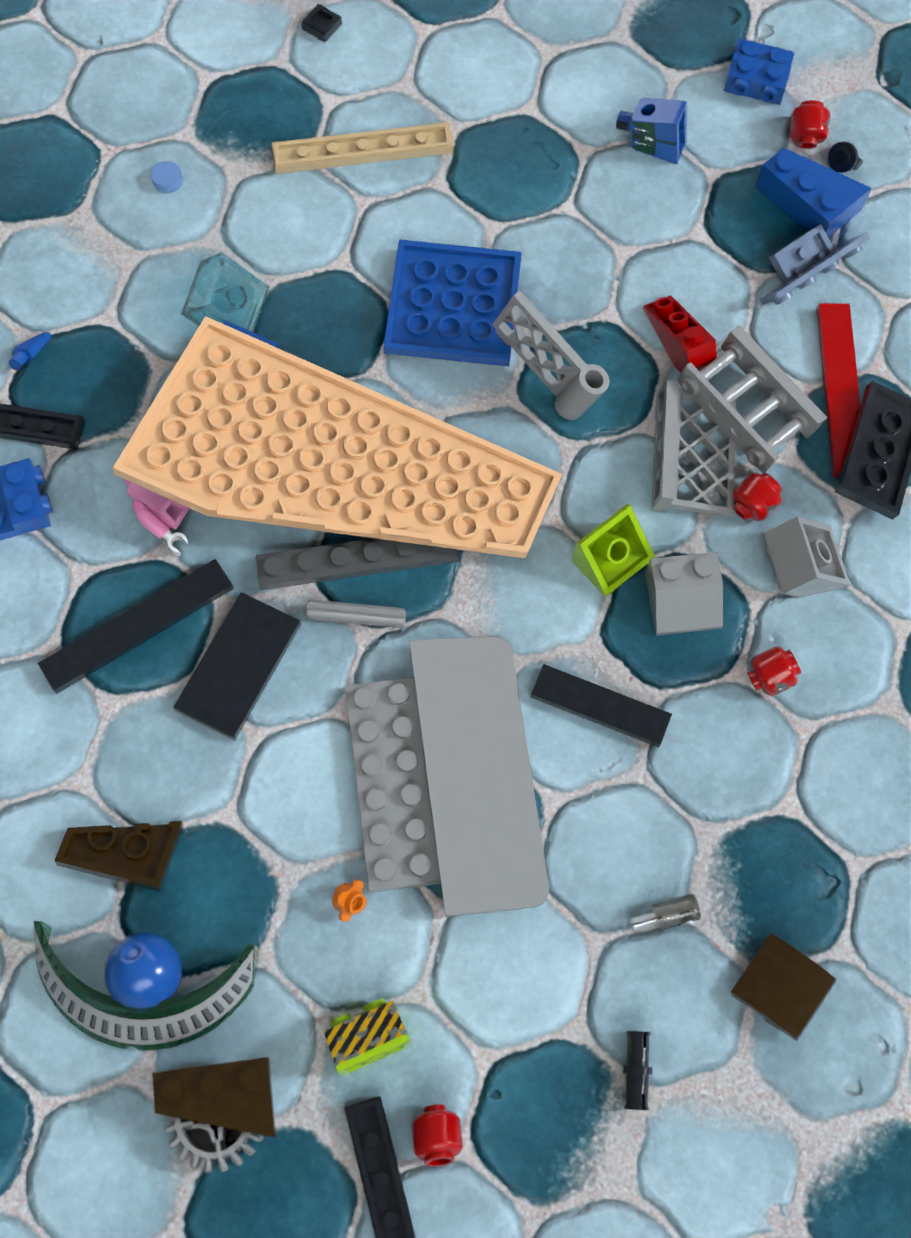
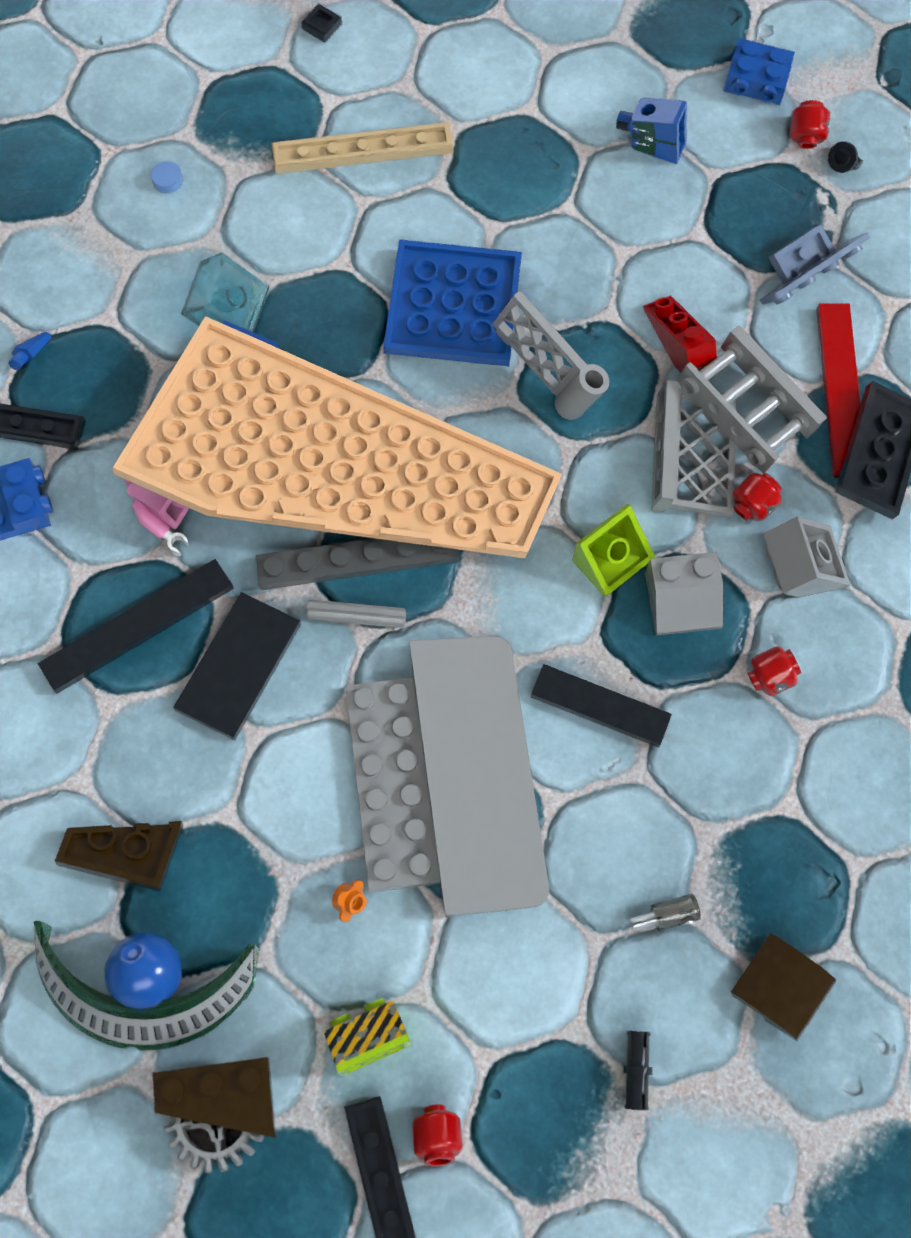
(811, 191): blue wedge -> none

